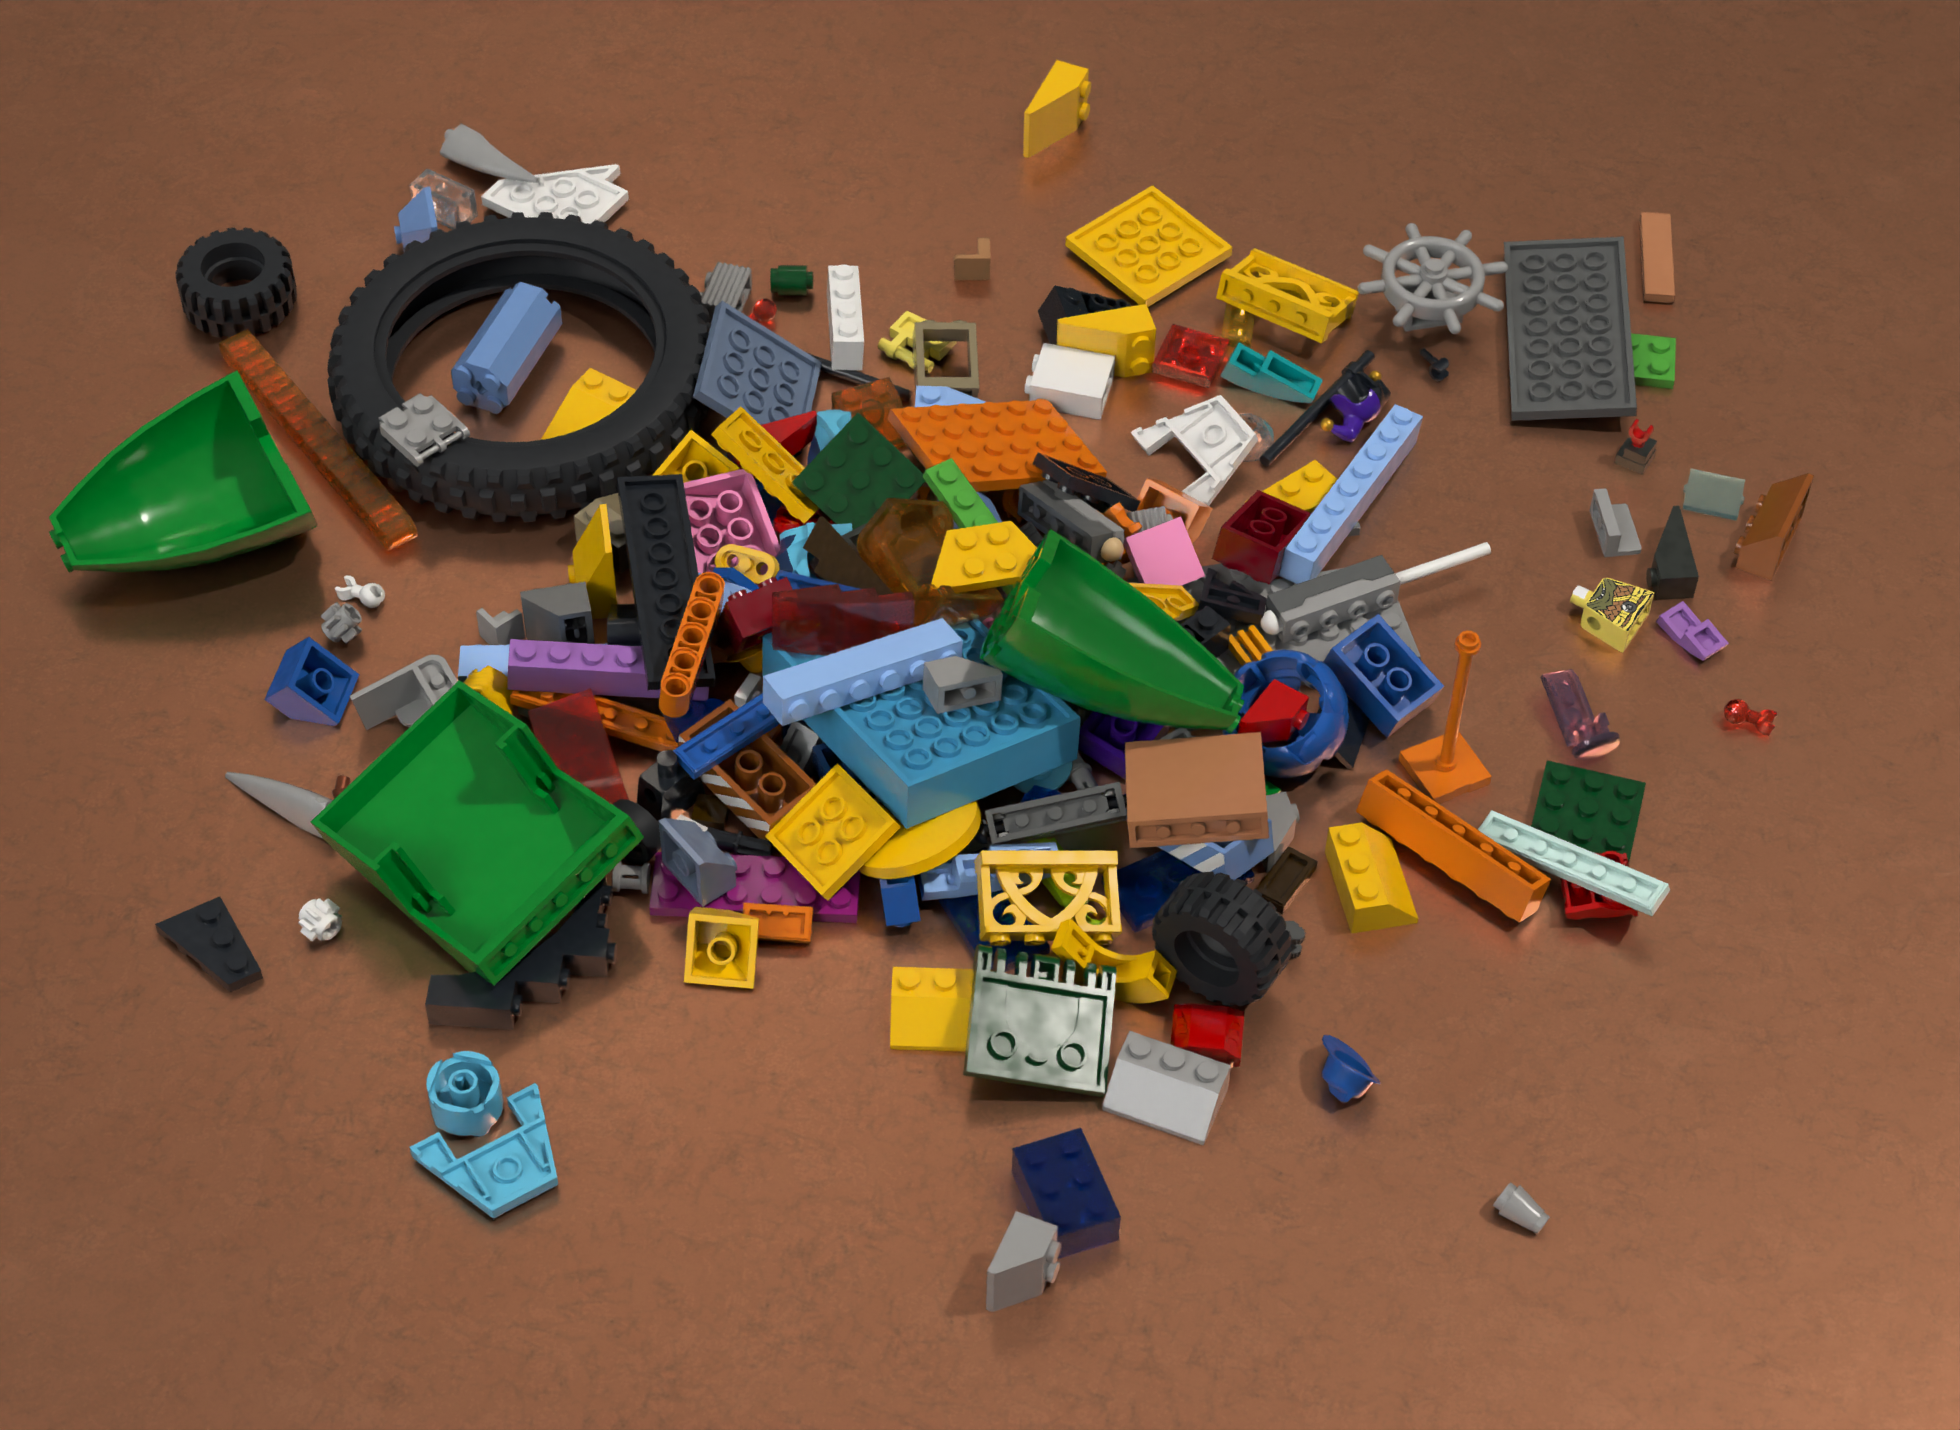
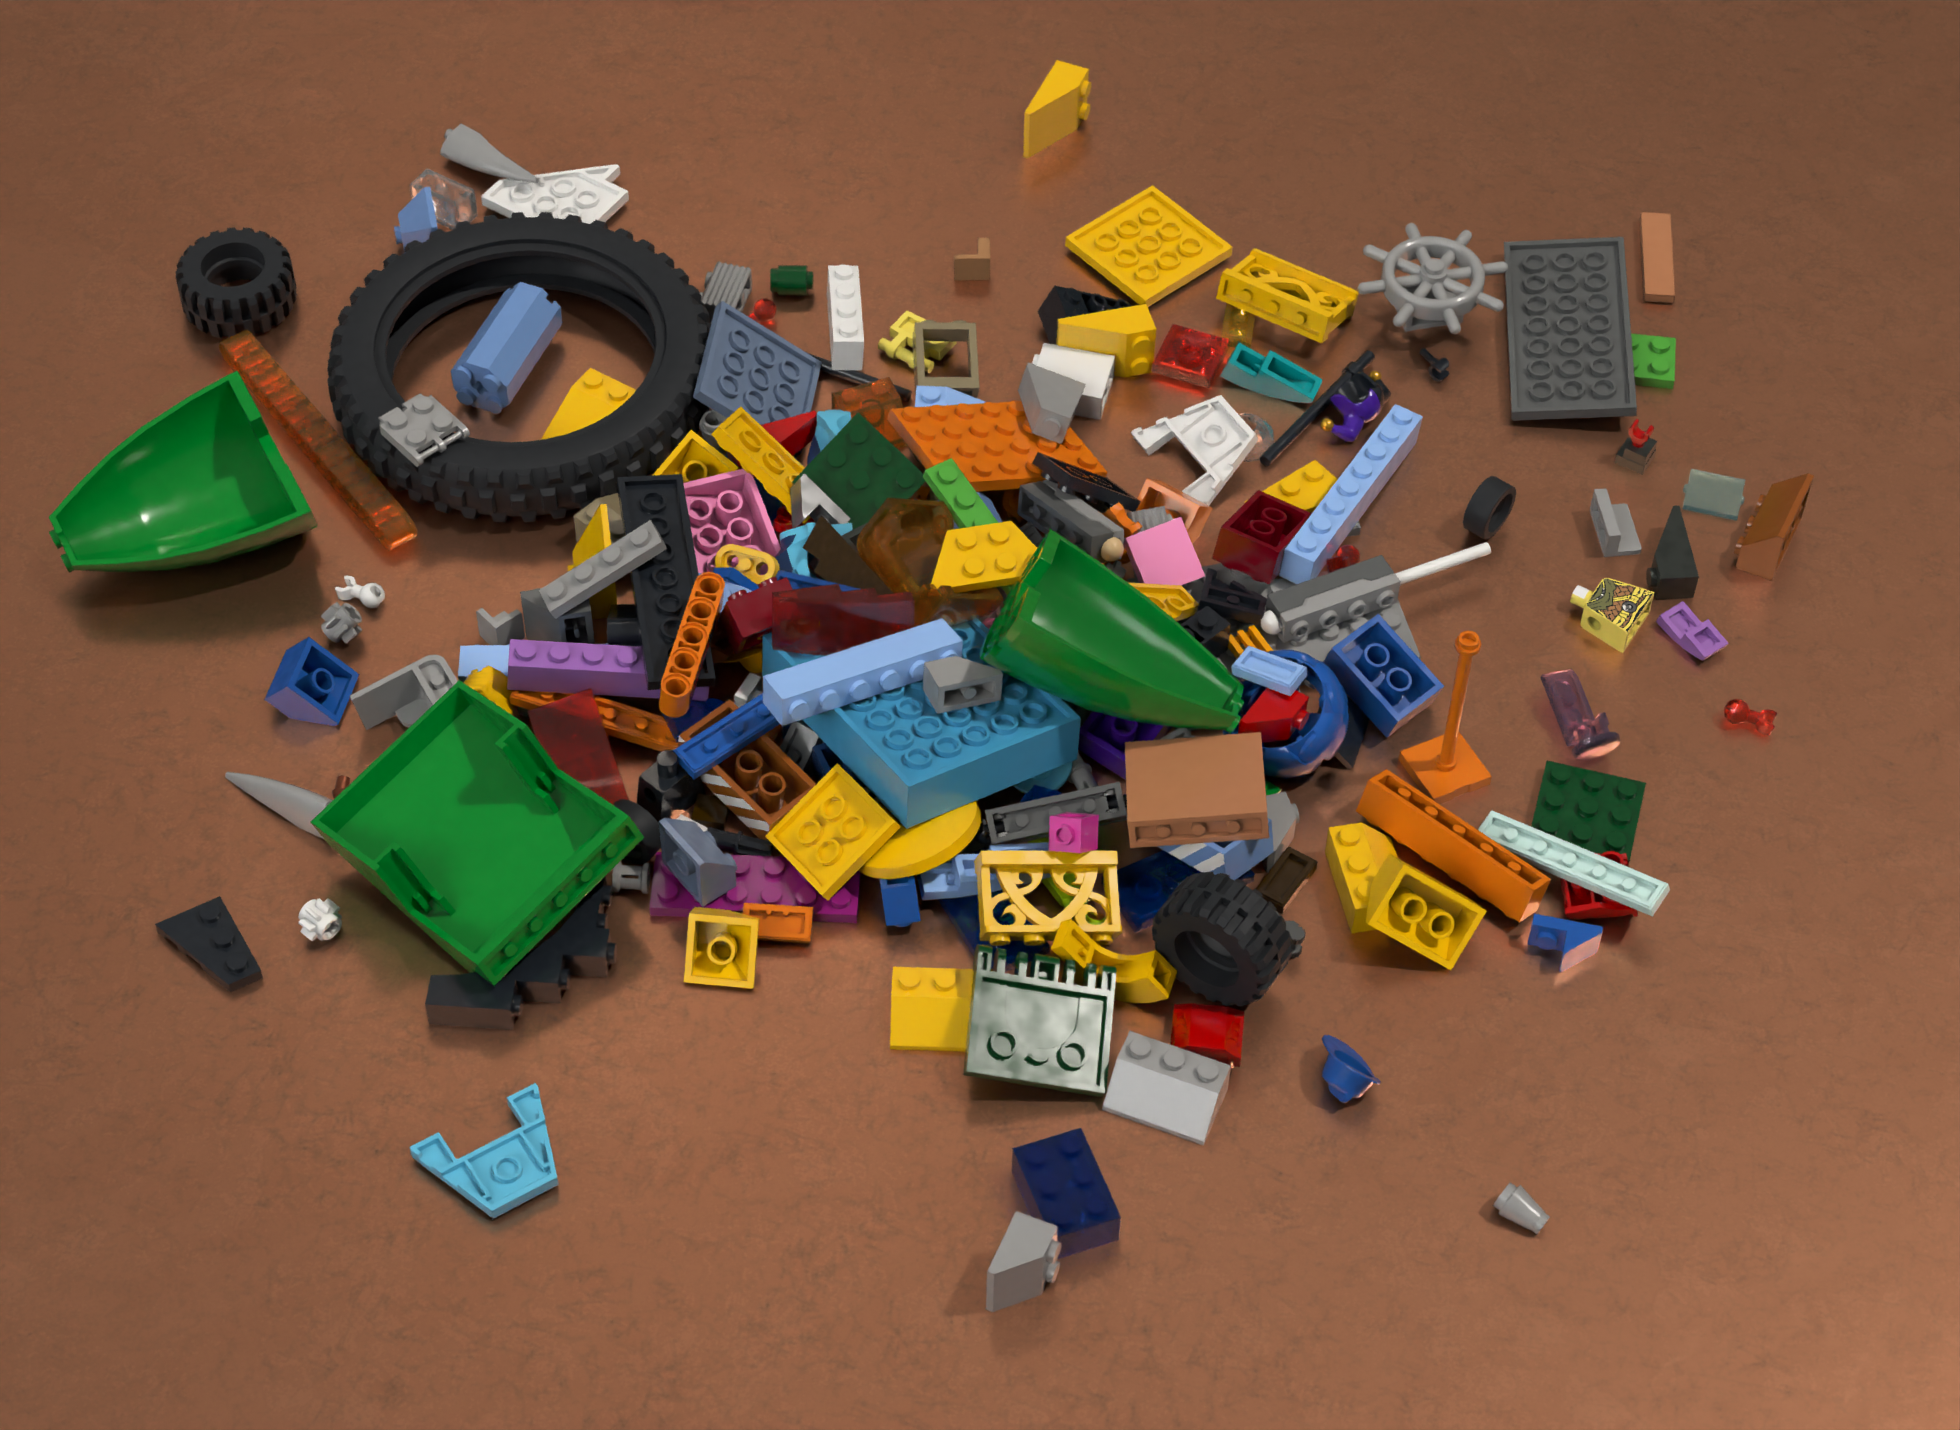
(465, 1094): medium azure brick -> none
(602, 569): none -> light grey plate
(708, 424): none -> light grey cone
(811, 501): none -> slope
(1049, 401): none -> light grey slope
(1073, 832): none -> dark pink brick
(1269, 670): none -> light blue tile
(1345, 556): none -> clear red arm
(1421, 912): none -> yellow slope
(1489, 507): none -> black tyre
(1571, 937): none -> blue slope

